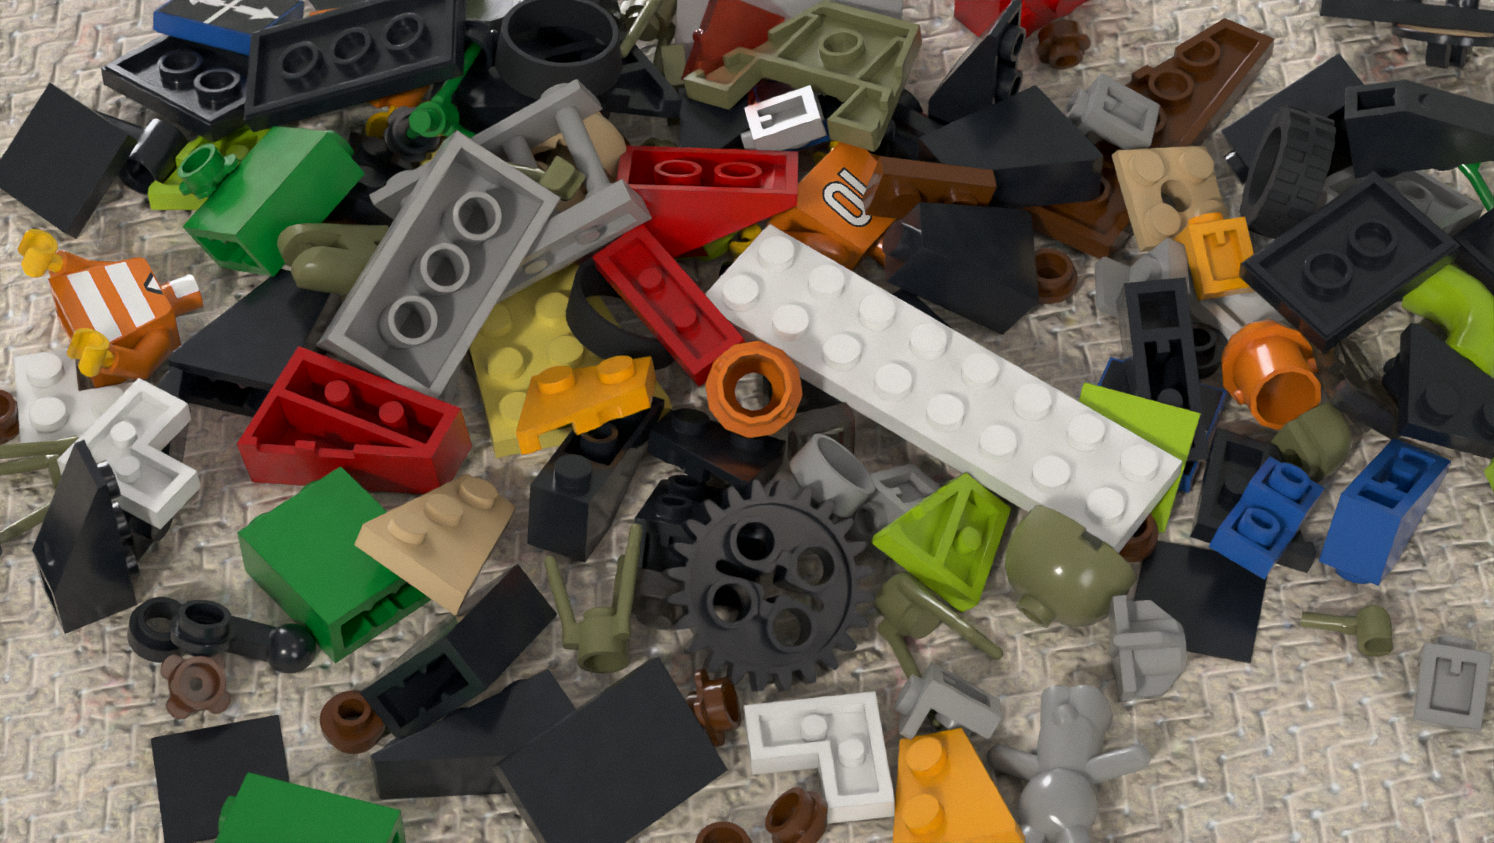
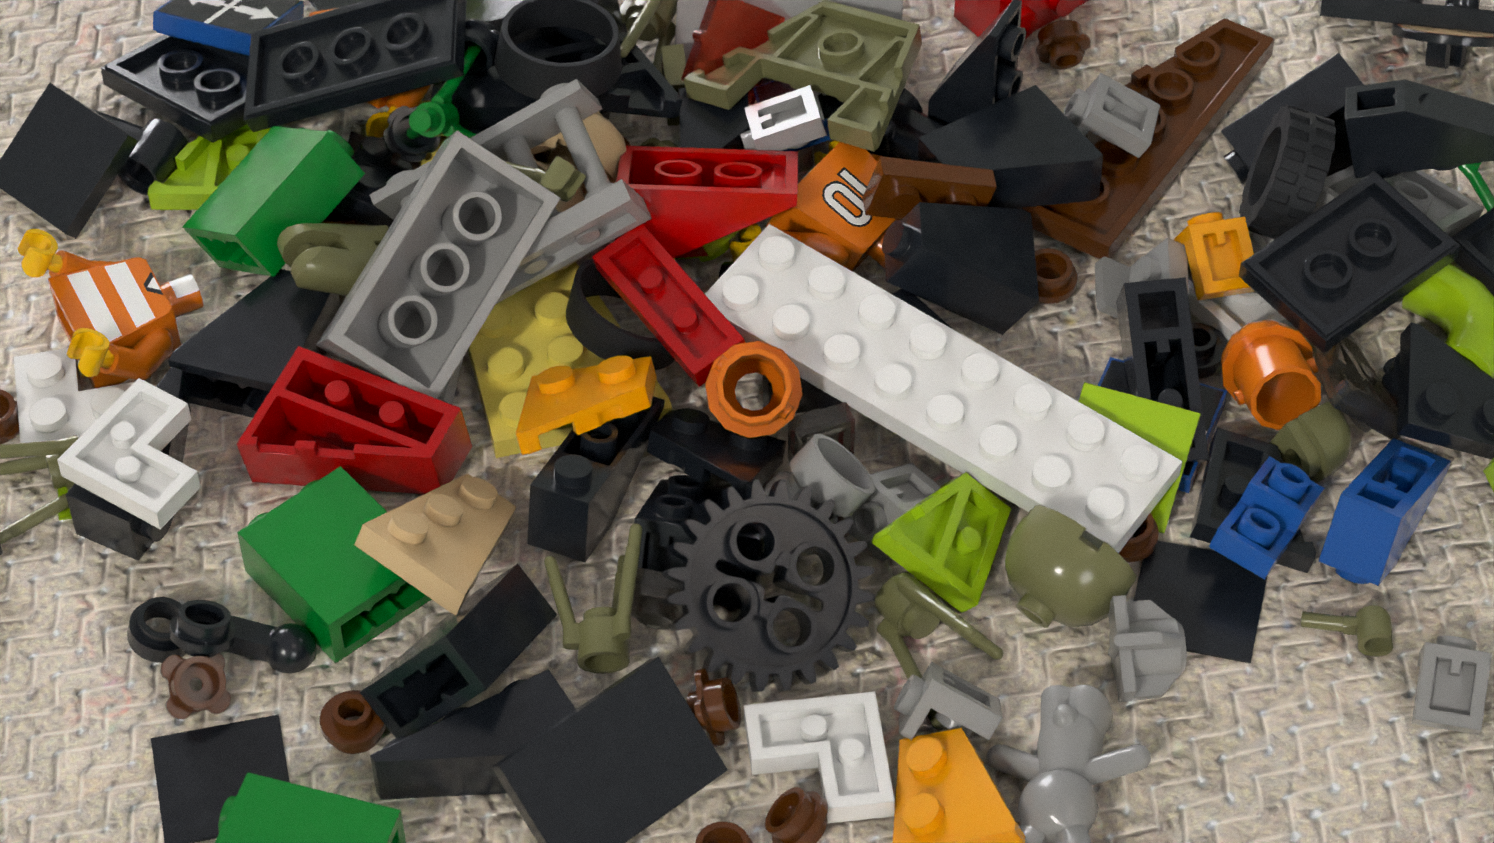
(80, 545): black slope -> none
(205, 170): green plate -> none
(1178, 172): tan piece -> none

